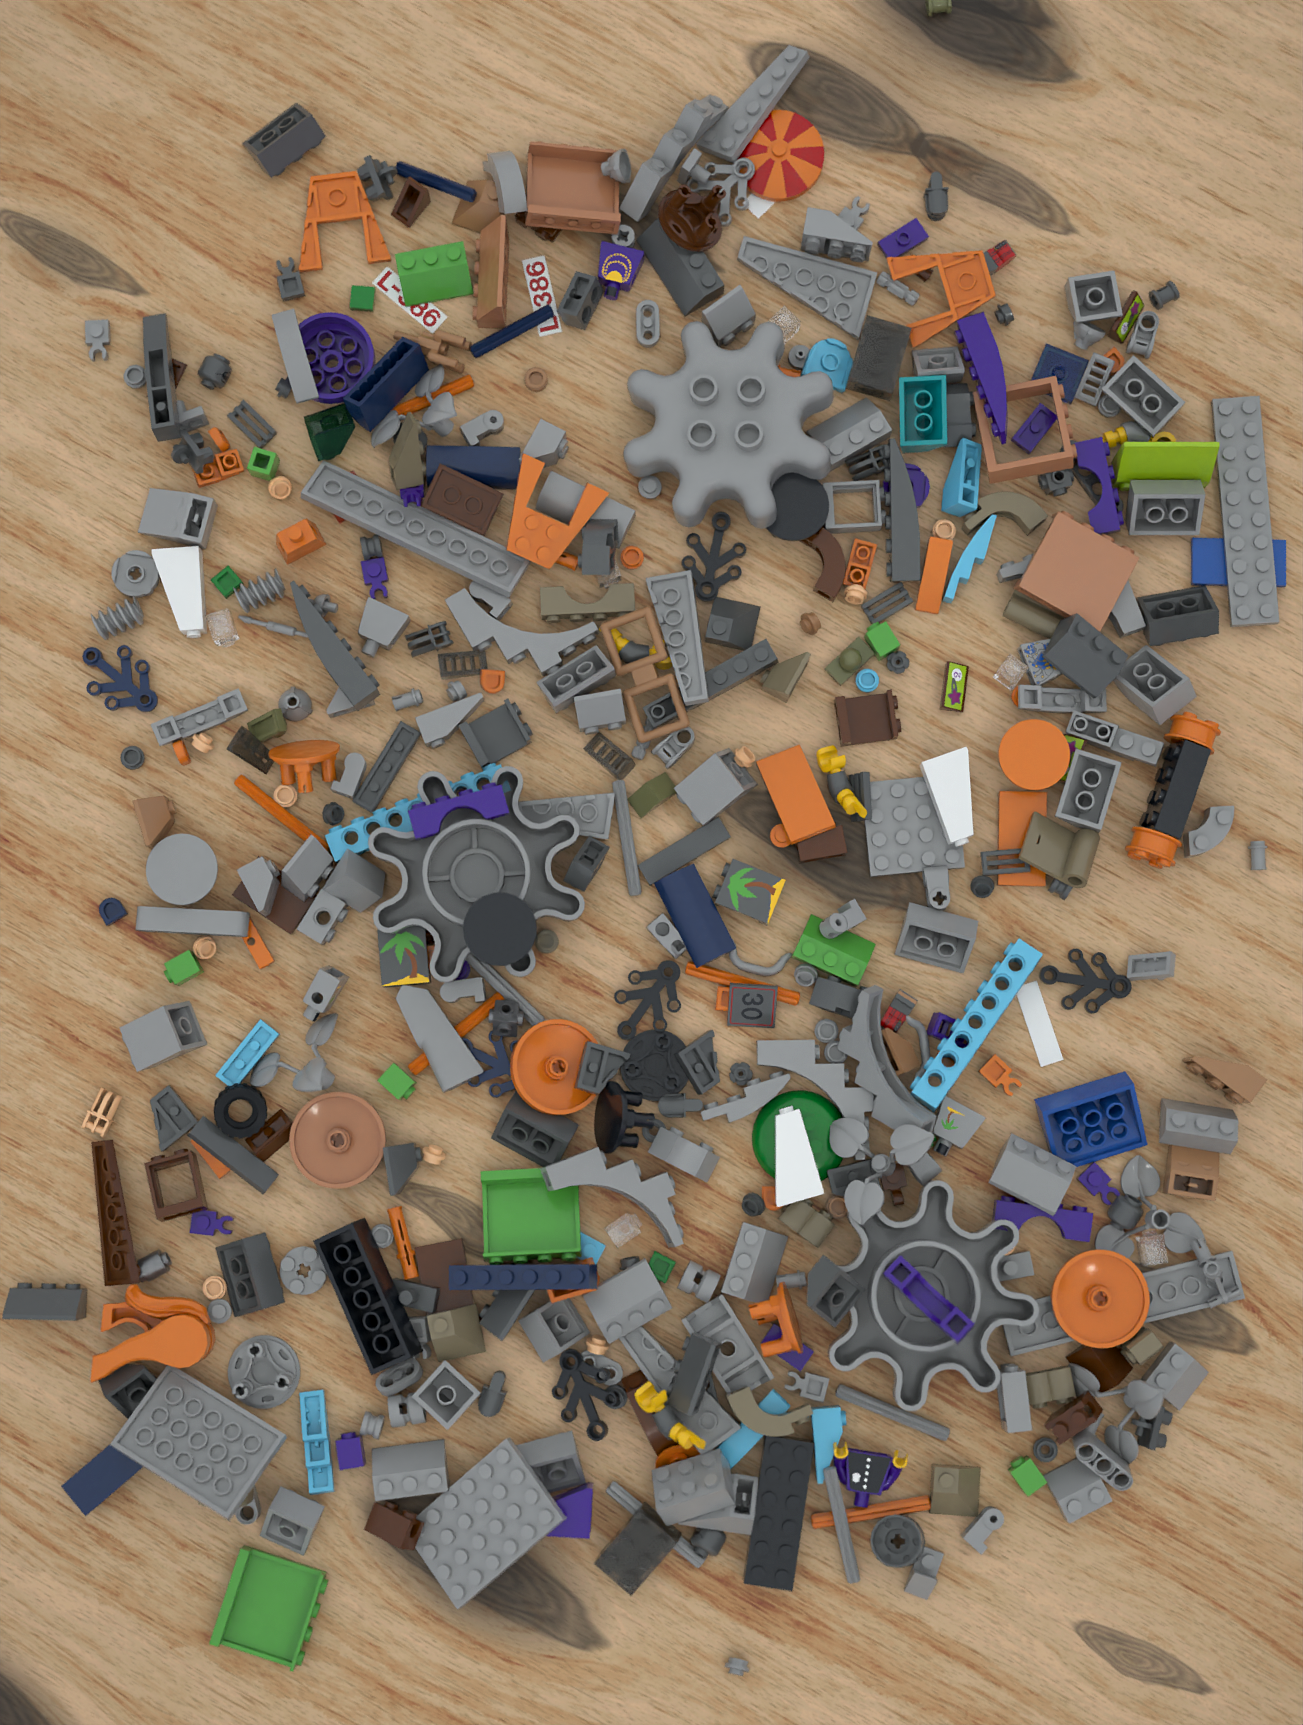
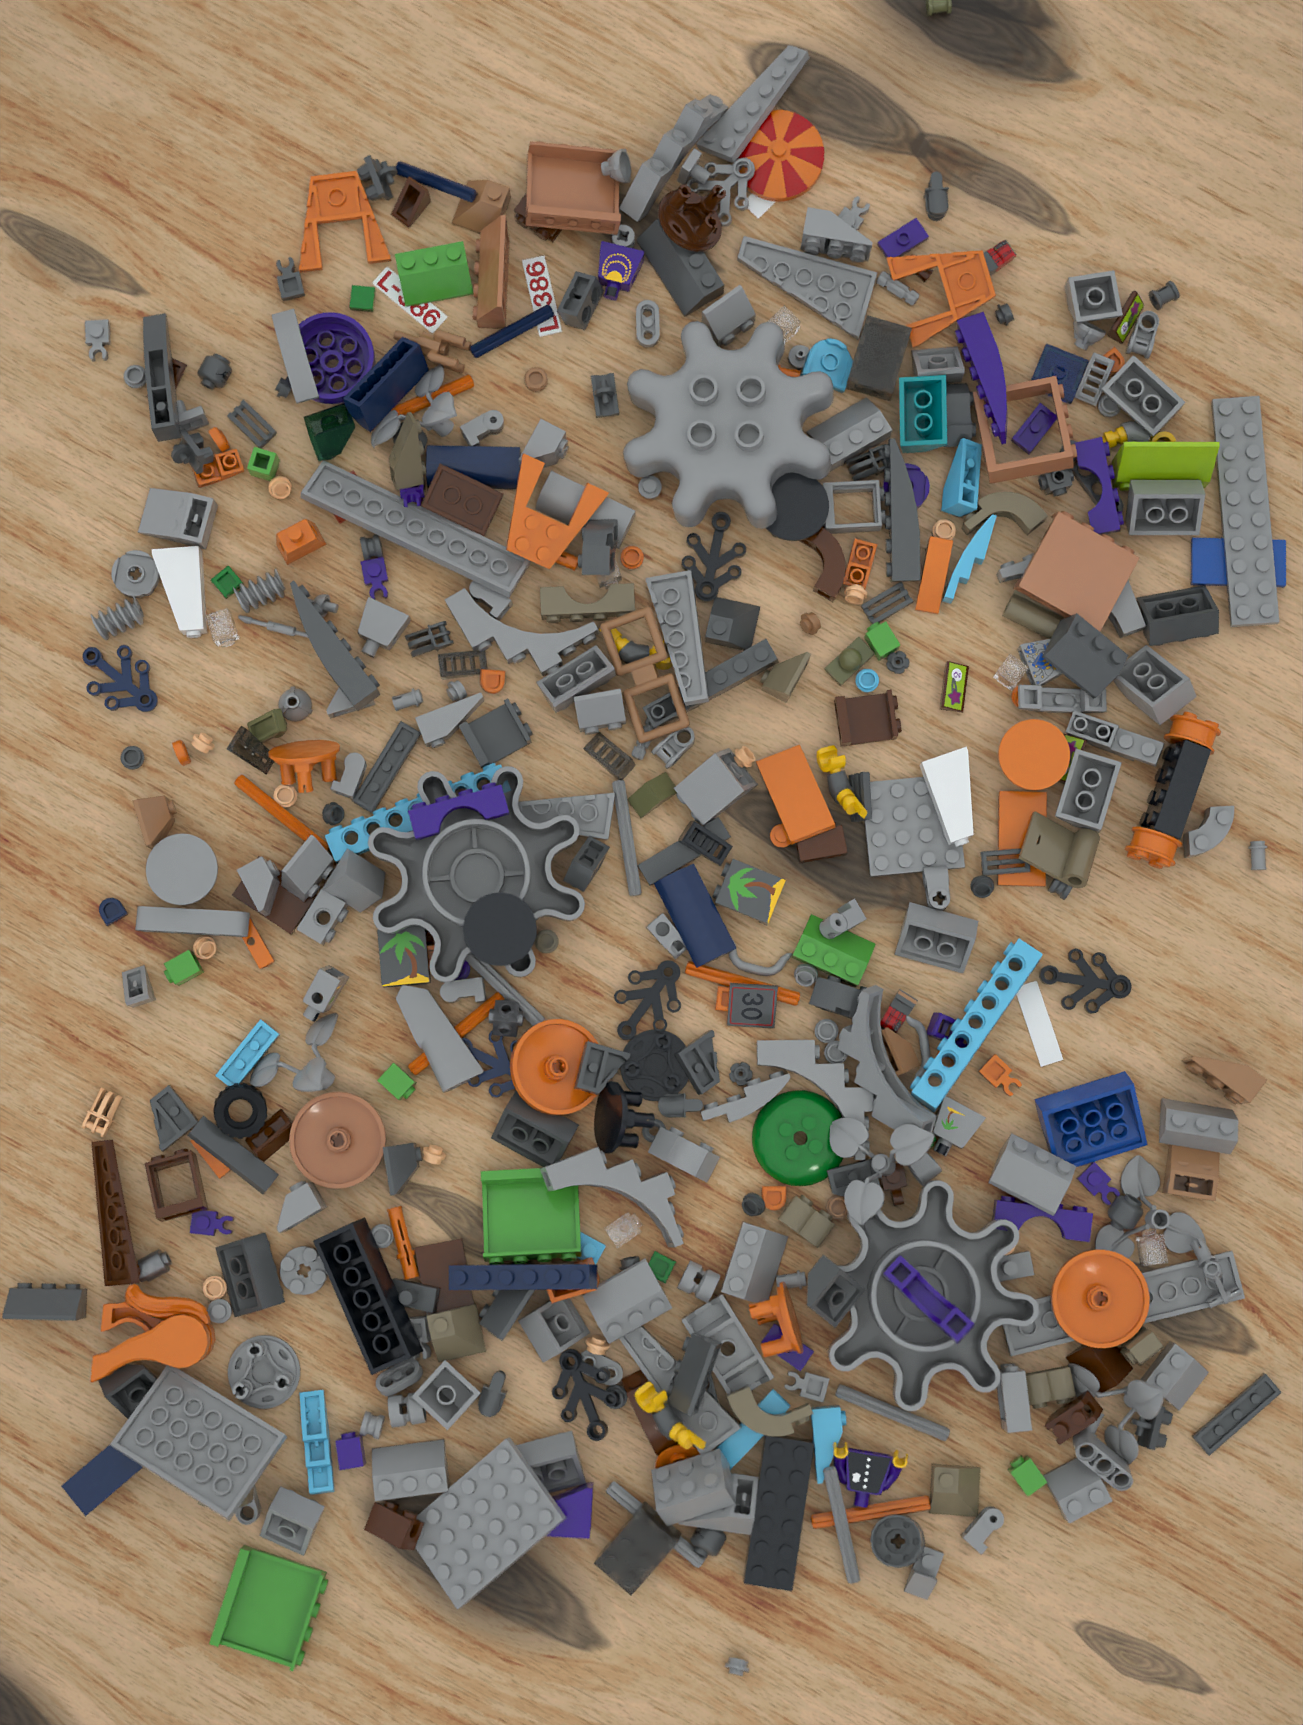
(137, 987): none -> light grey slope
(162, 1035): light grey slope -> none
(199, 719): light grey slope -> none
(284, 140): dark grey slope -> none
(300, 1205): none -> light grey slope
(507, 180): light grey arch -> none
(605, 395): none -> dark grey hips
(684, 839): none -> black slope
(794, 1163): white slope -> none
(1052, 1449): dark grey plate -> none
(1151, 966): light grey tile -> none
(1236, 1414): none -> dark grey tile

